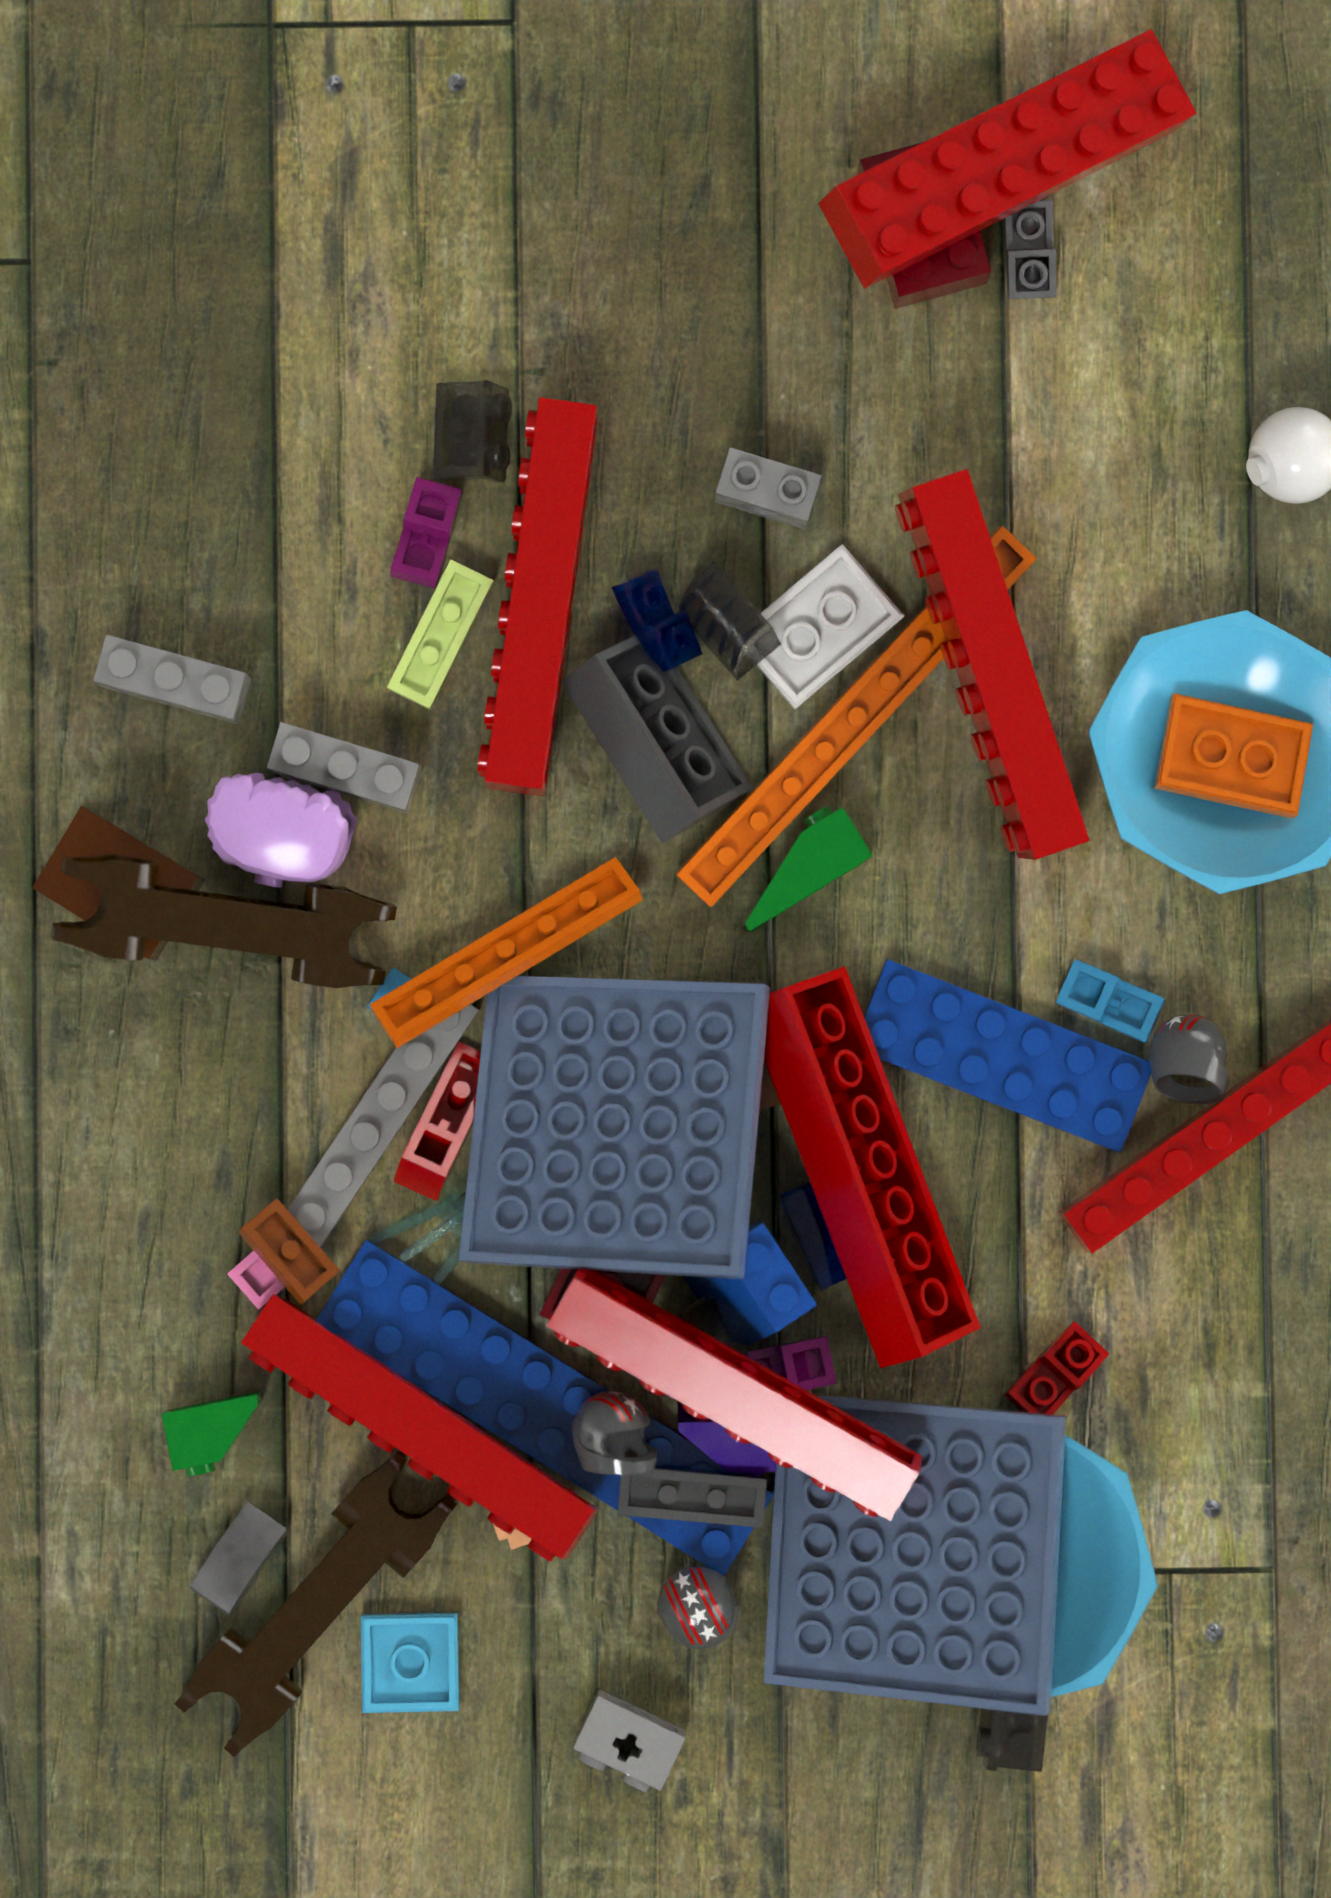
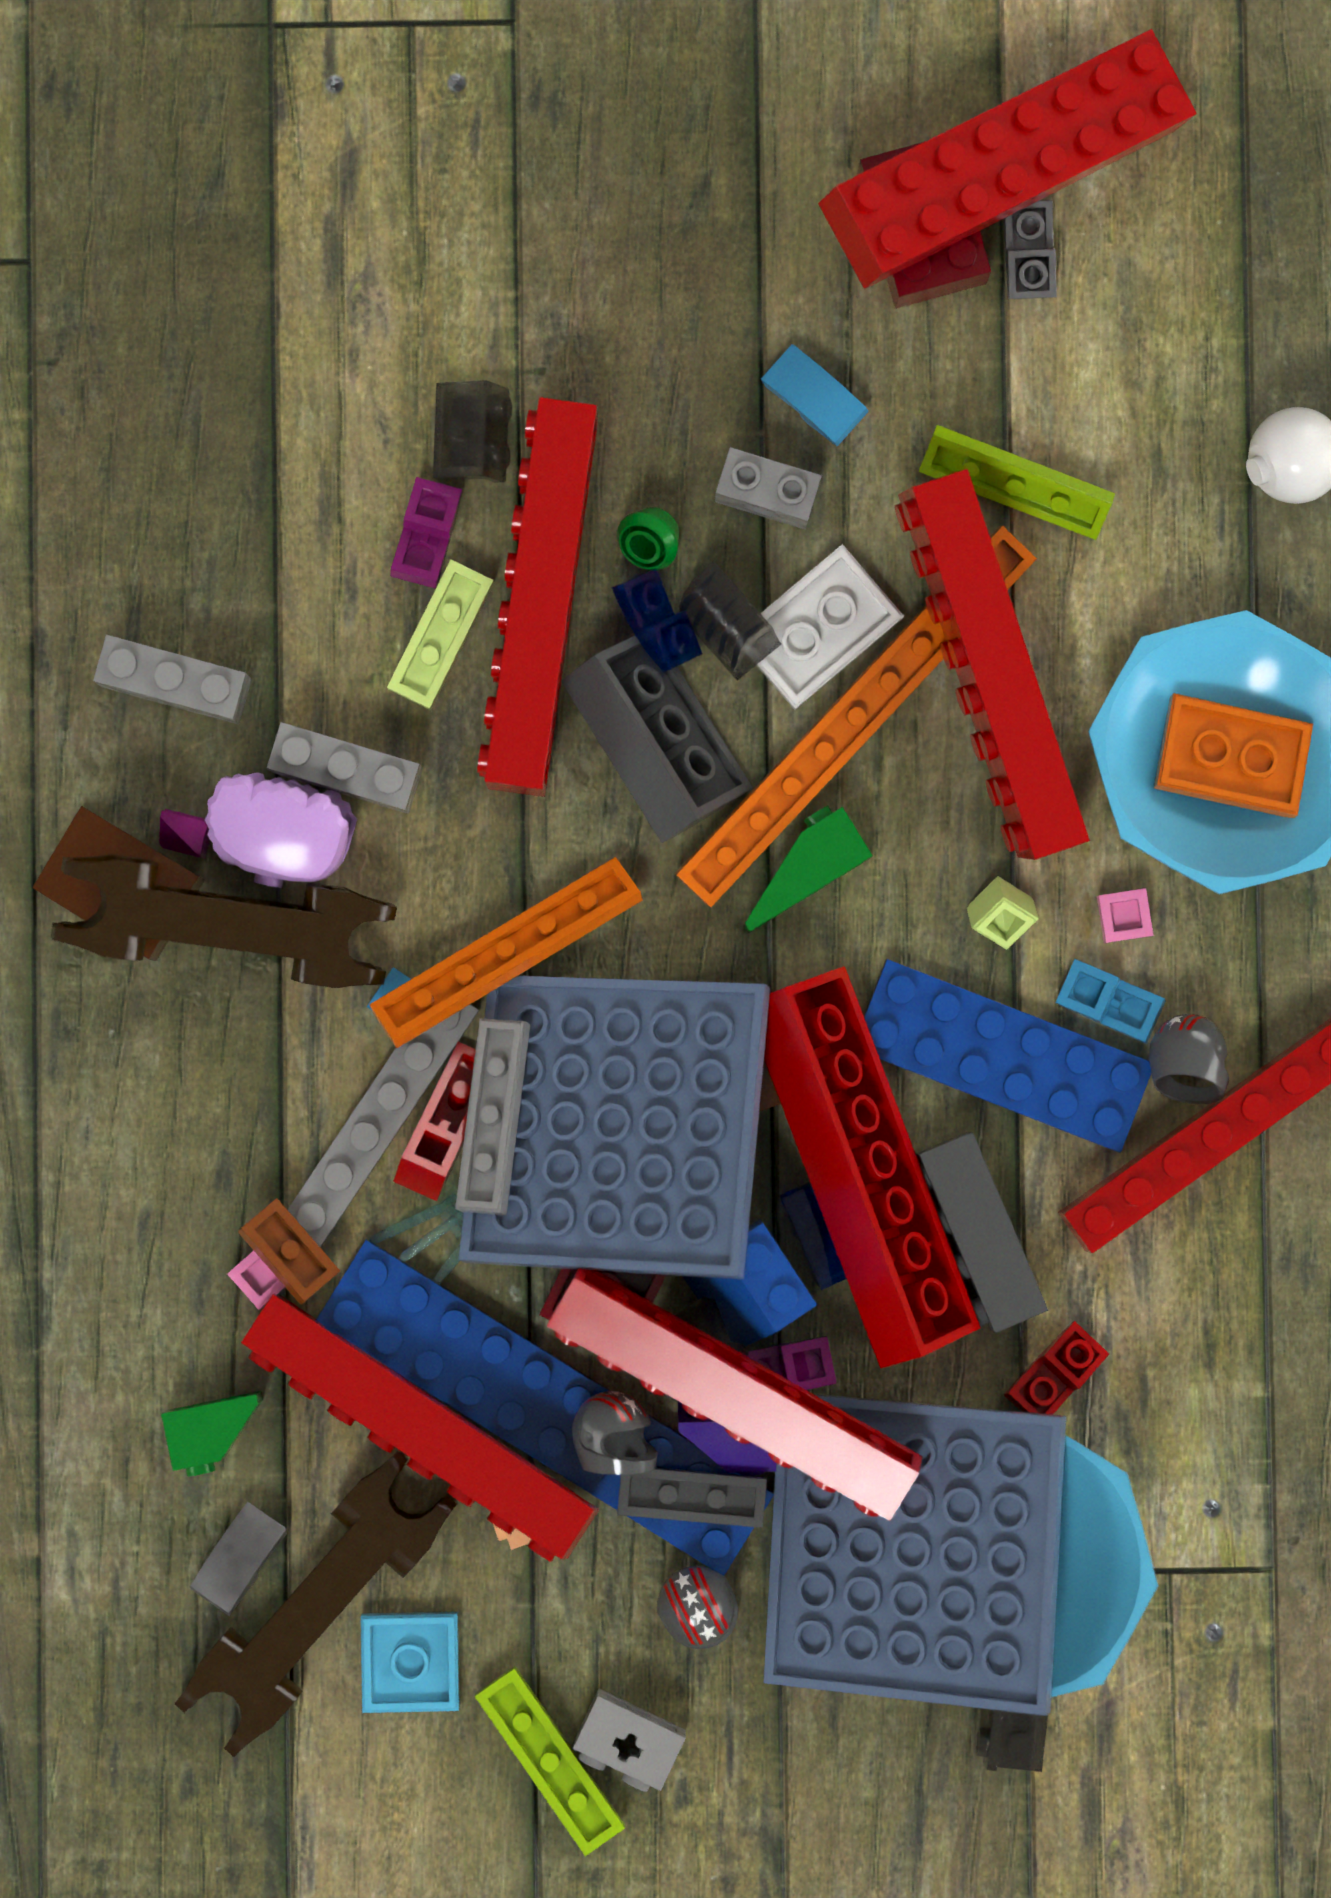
(183, 833): none -> magenta slope
(492, 1116): none -> light grey tile
(550, 1761): none -> lime plate
(649, 538): none -> green cone
(814, 395): none -> dark azure slope
(981, 1233): none -> dark grey brick
(1002, 912): none -> yellowish green slope
(1019, 482): none -> lime plate
(1125, 915): none -> bright pink plate

